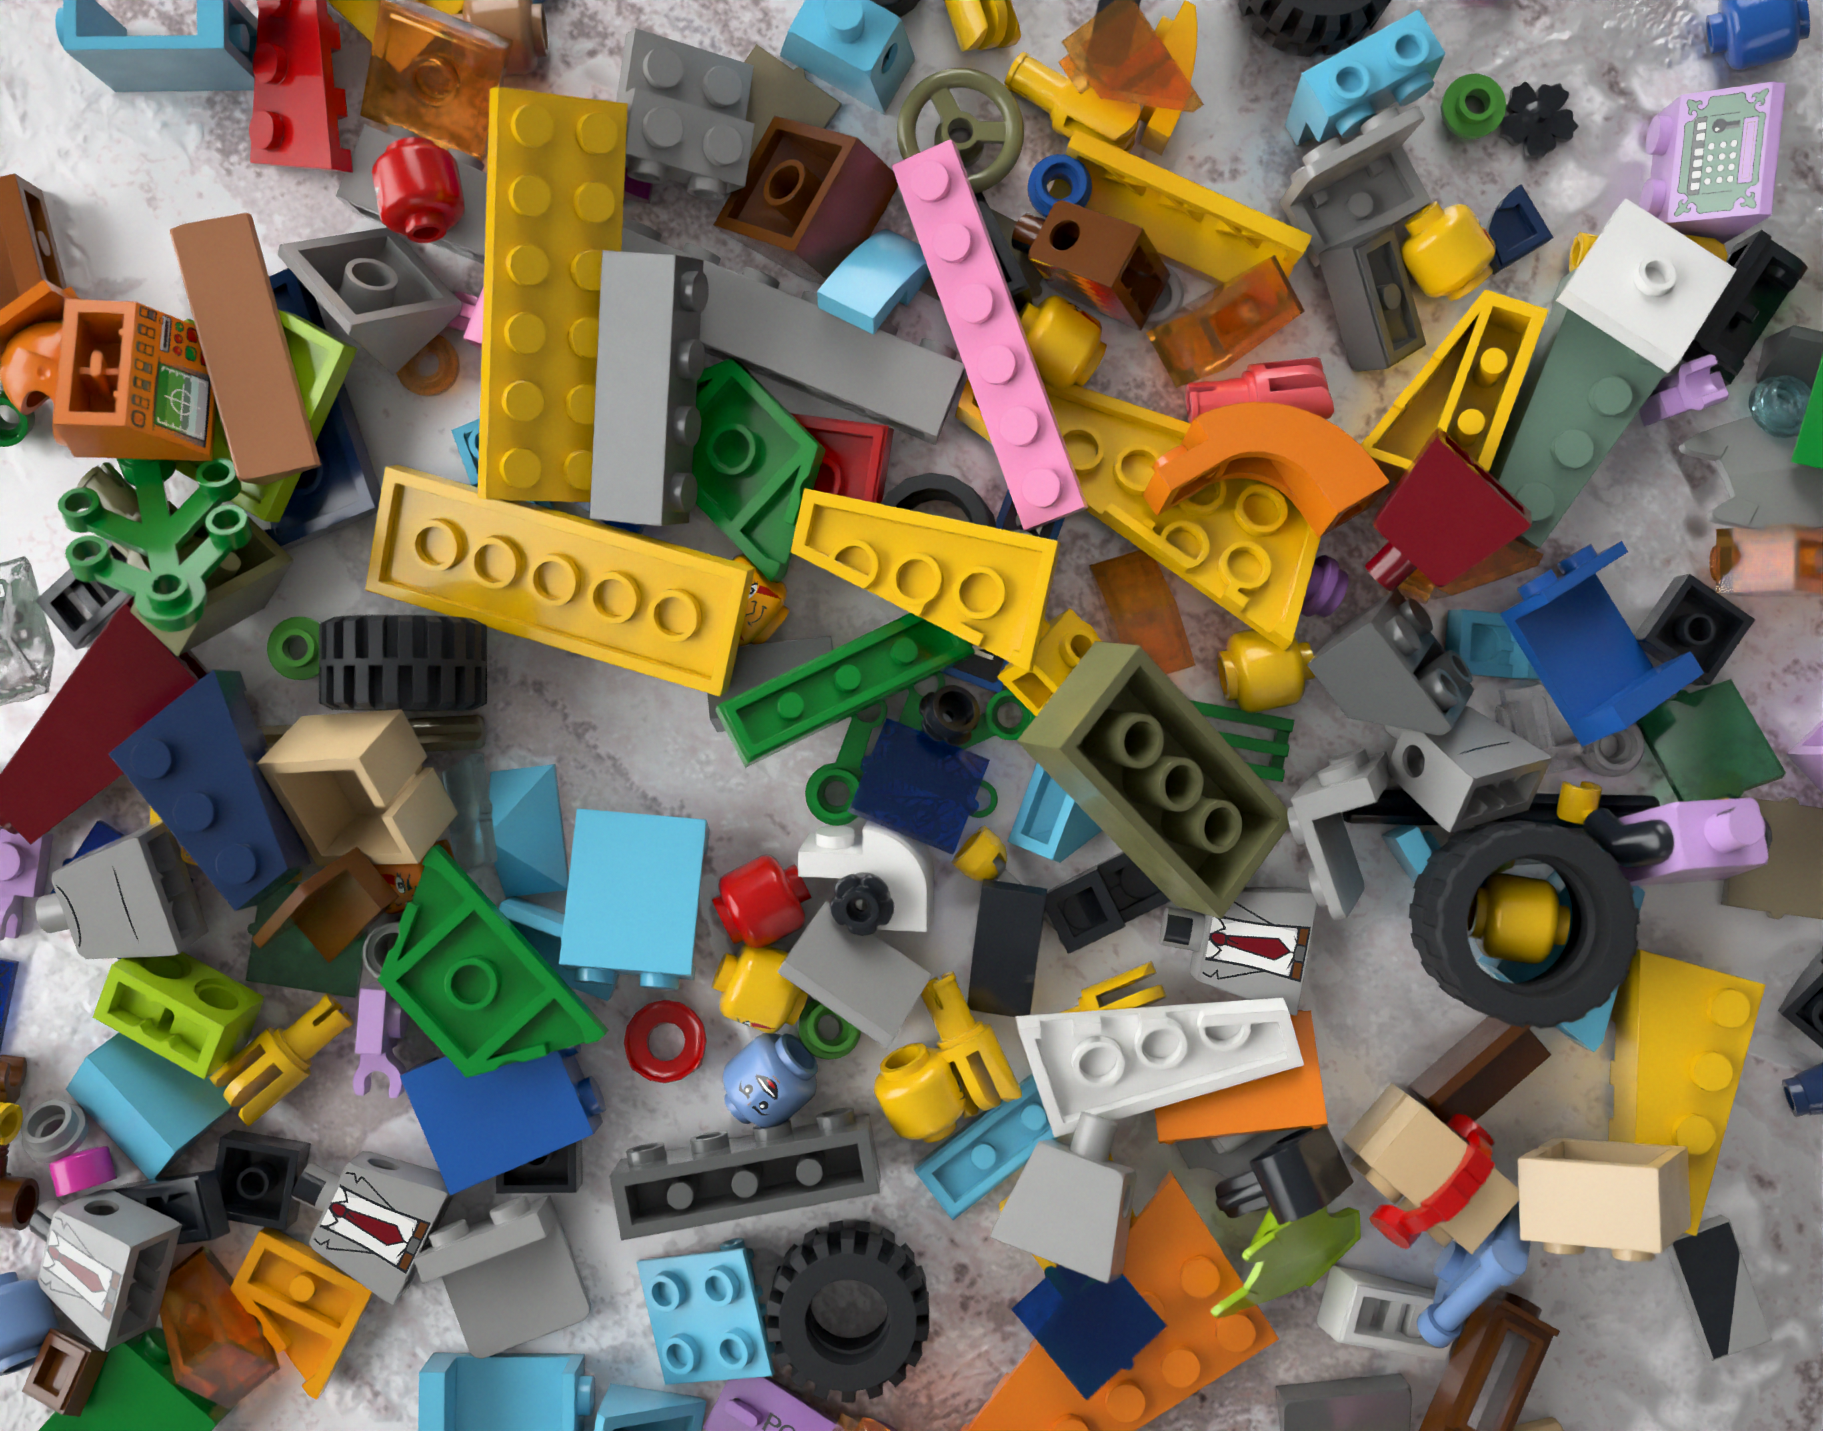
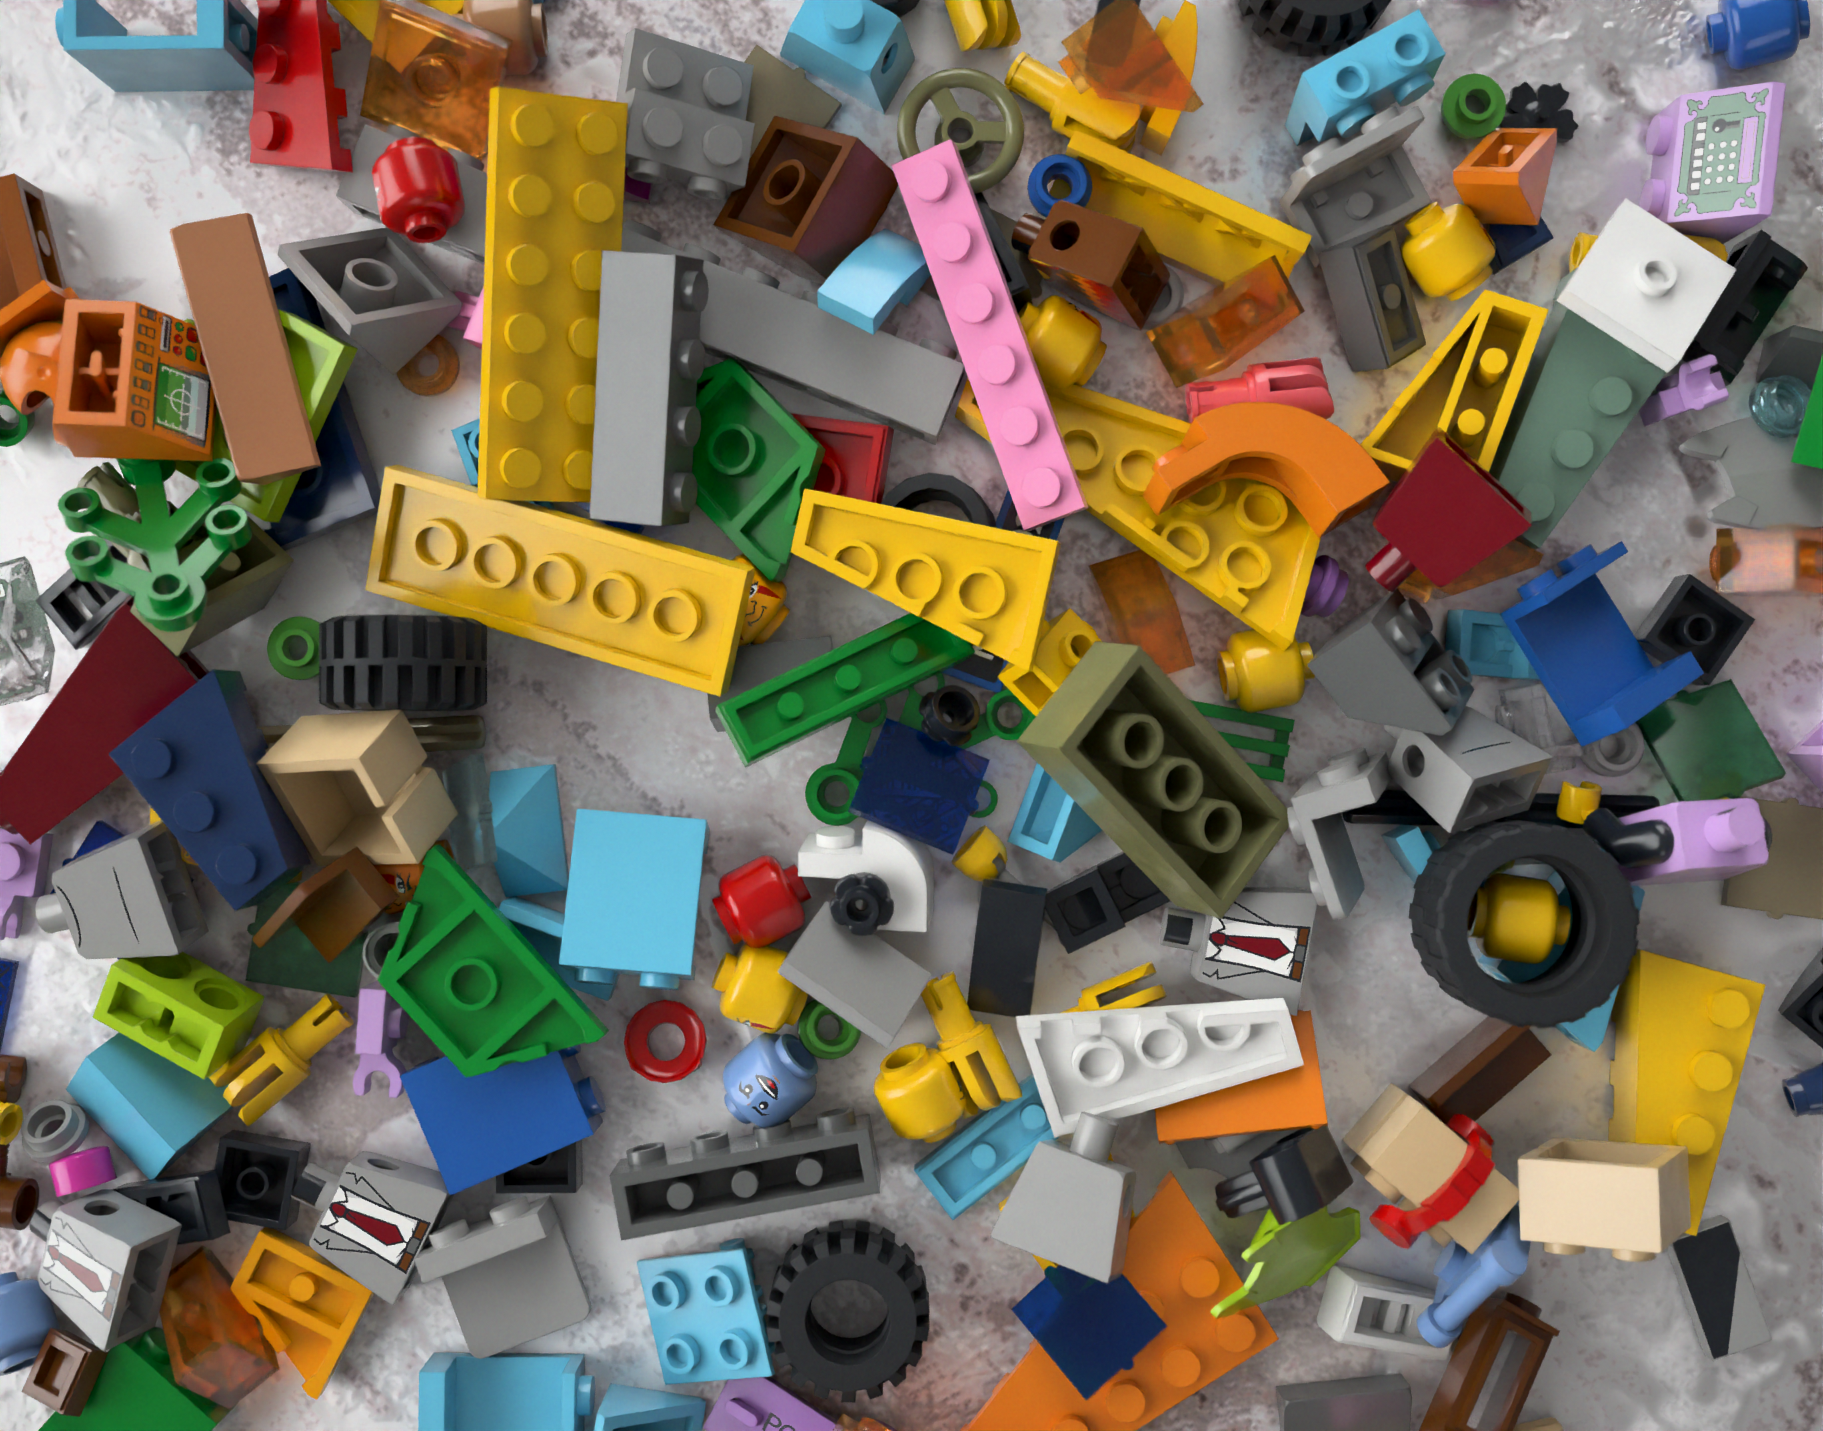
(1507, 175): none -> orange slope

